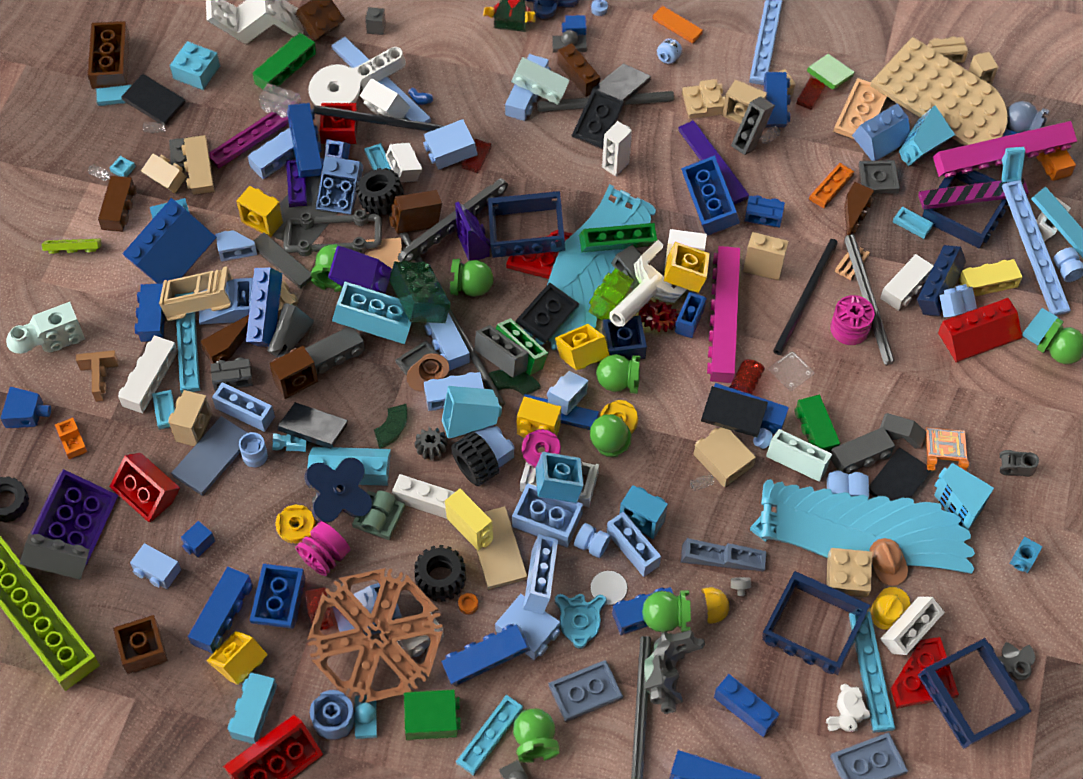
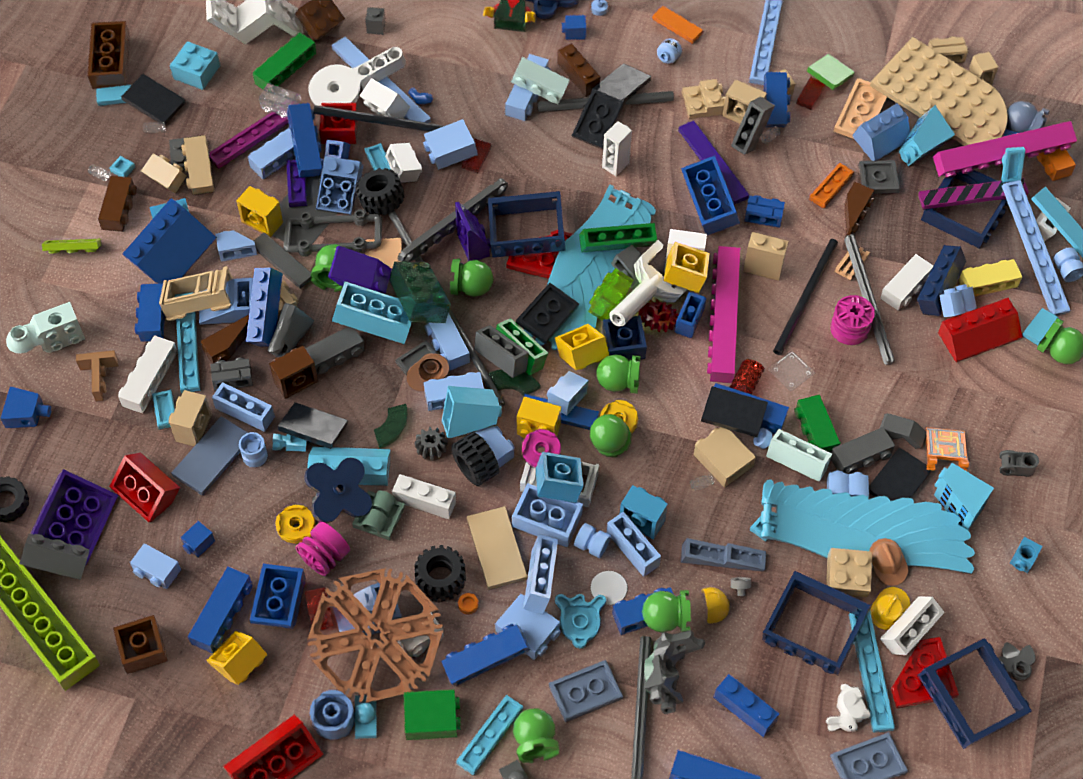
(71, 438): orange slope -> none
(252, 708): medium azure brick -> none
(416, 211): reddish brown brick -> none
(469, 519): light yellow brick -> none
(567, 38): dark grey tile -> none
(913, 222): medium azure tile -> none

